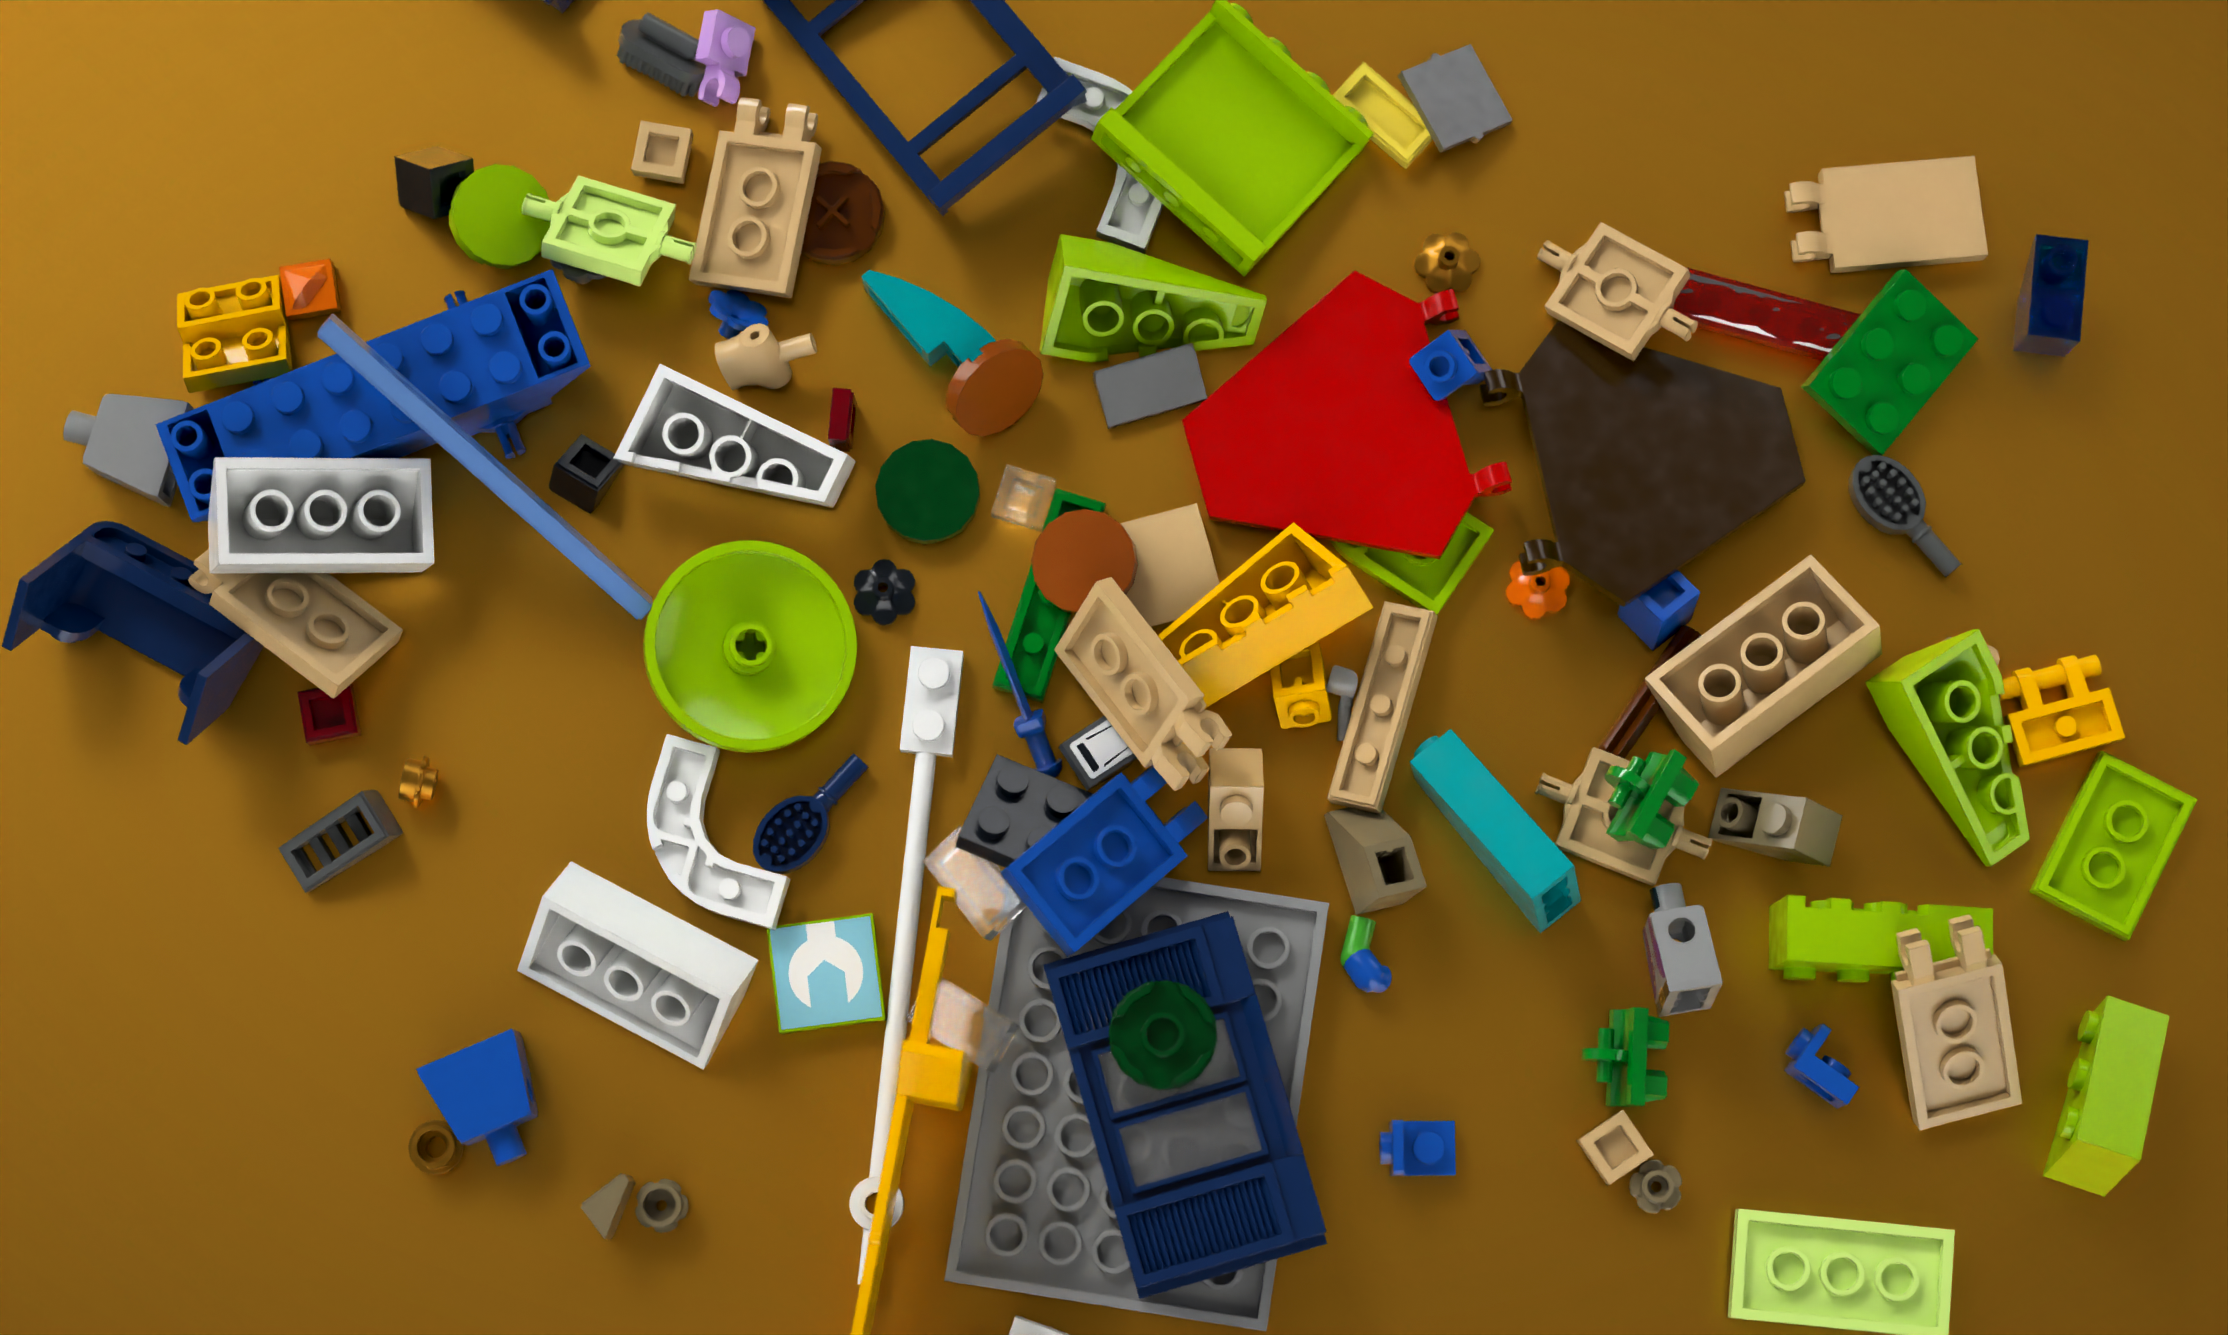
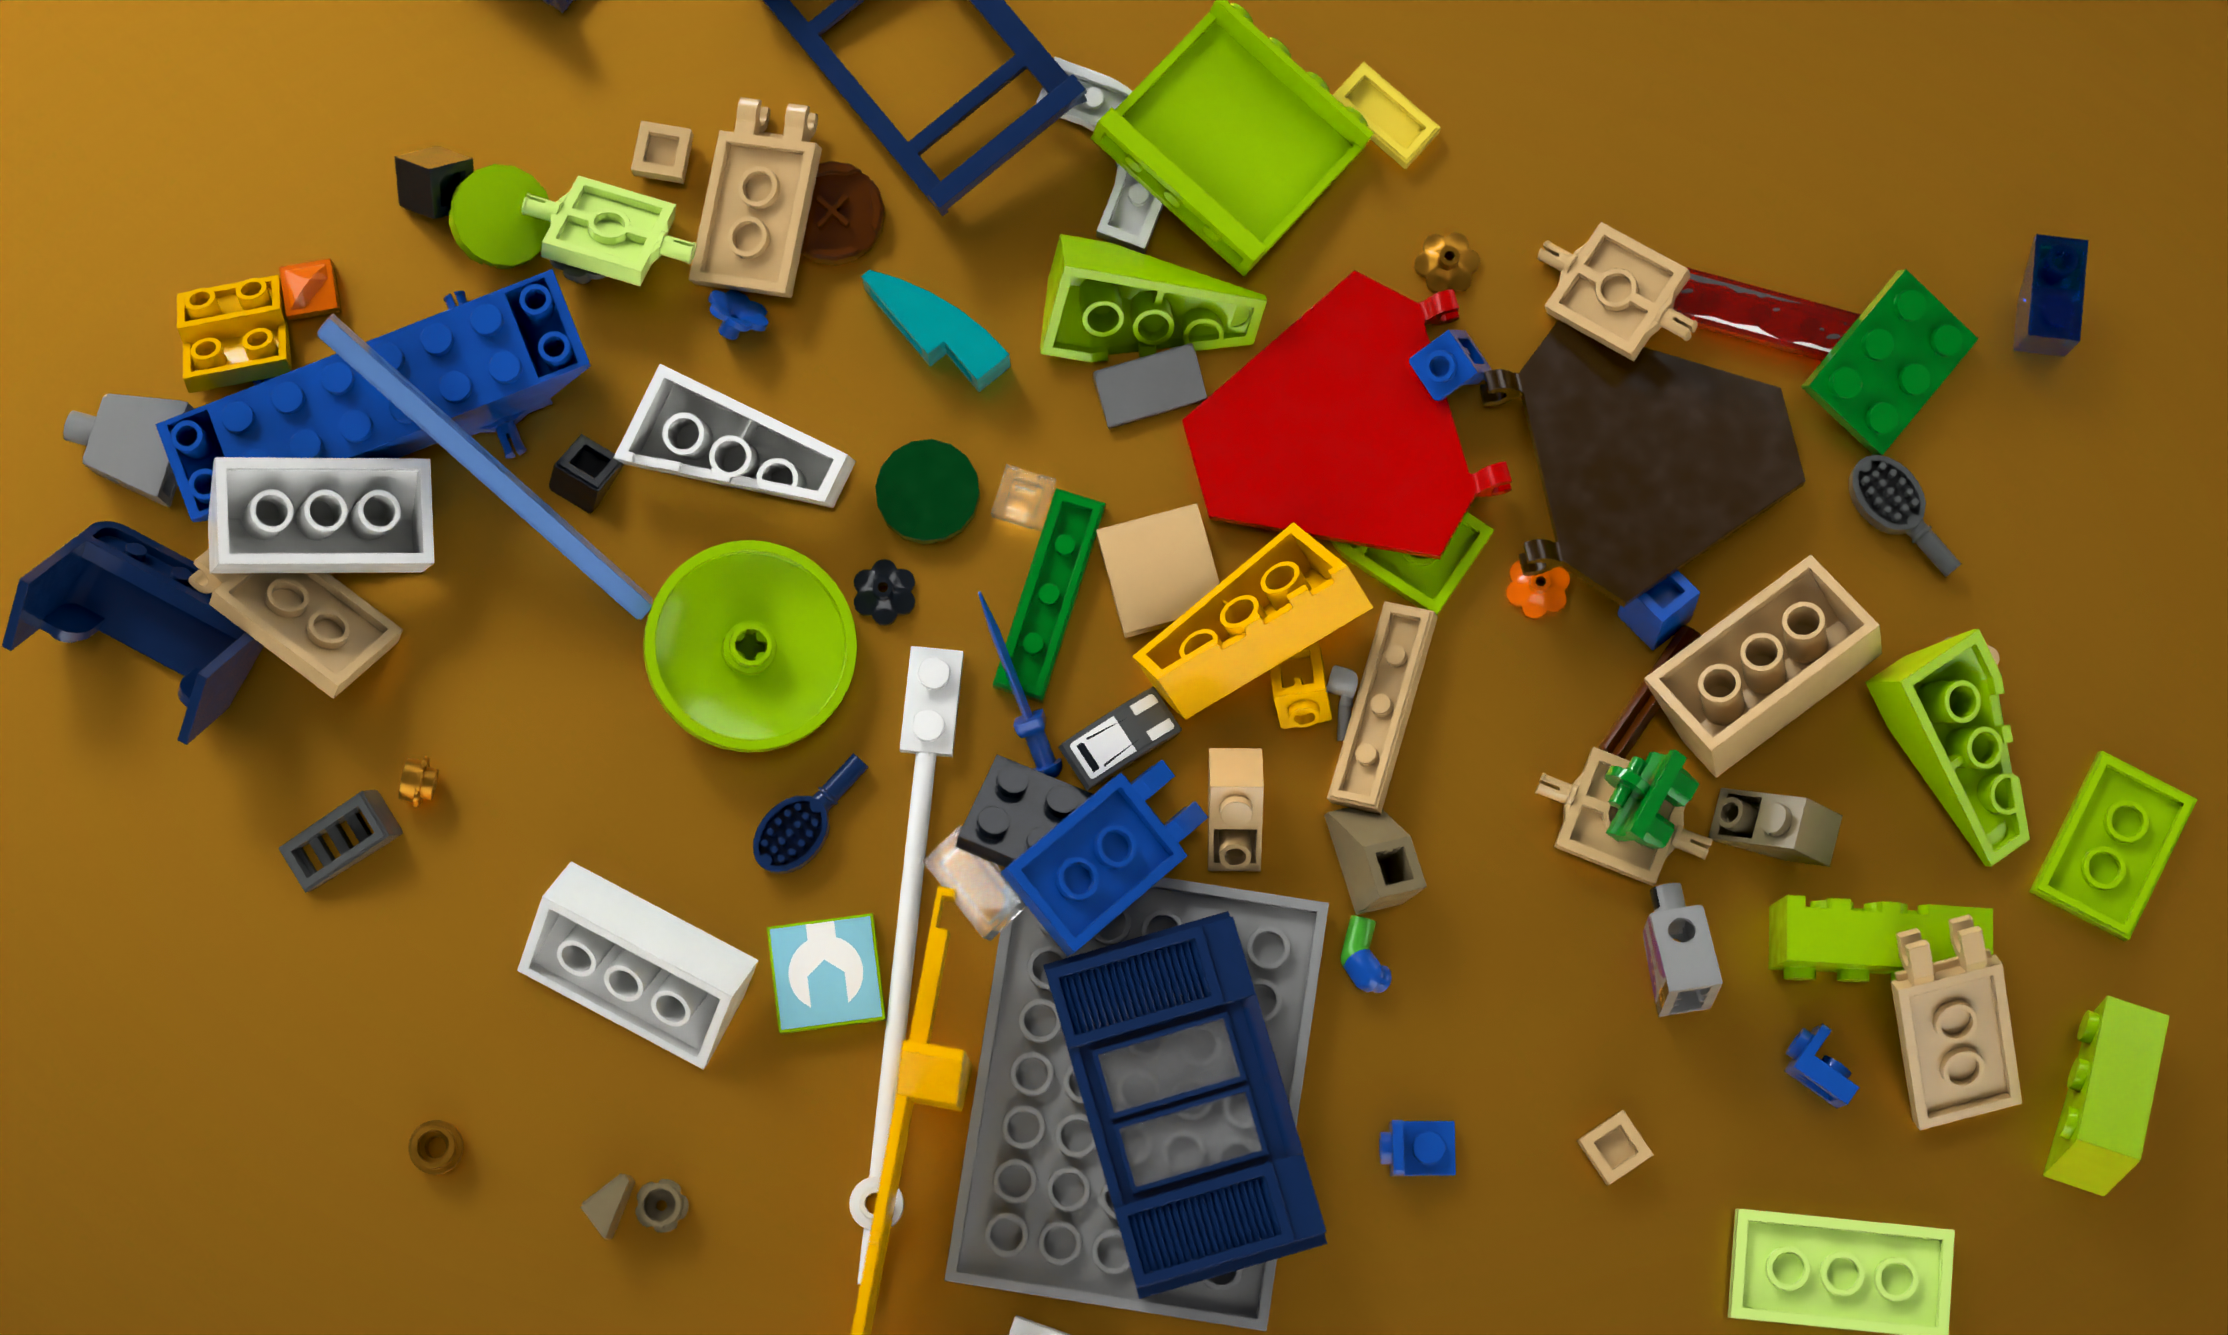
(328, 718): dark red tile -> none
(485, 1093): blue torso -> none
(662, 53): dark grey piece -> none
(684, 848): white plate -> none
(726, 51): lavender plate -> none
(759, 359): tan piece -> none
(842, 419): dark red tile -> none
(970, 1026): clear tile -> none
(994, 387): dark orange tile -> none
(1077, 553): dark orange tile -> none
(1140, 686): tan tile -> none
(1163, 1035): dark green tile -> none
(1455, 98): flat silver piece -> none
(1497, 829): teal slope -> none
(1623, 1057): green hips -> none
(1641, 1189): dark tan plate -> none
(1892, 215): tan tile -> none
(2062, 726): yellow plate -> none

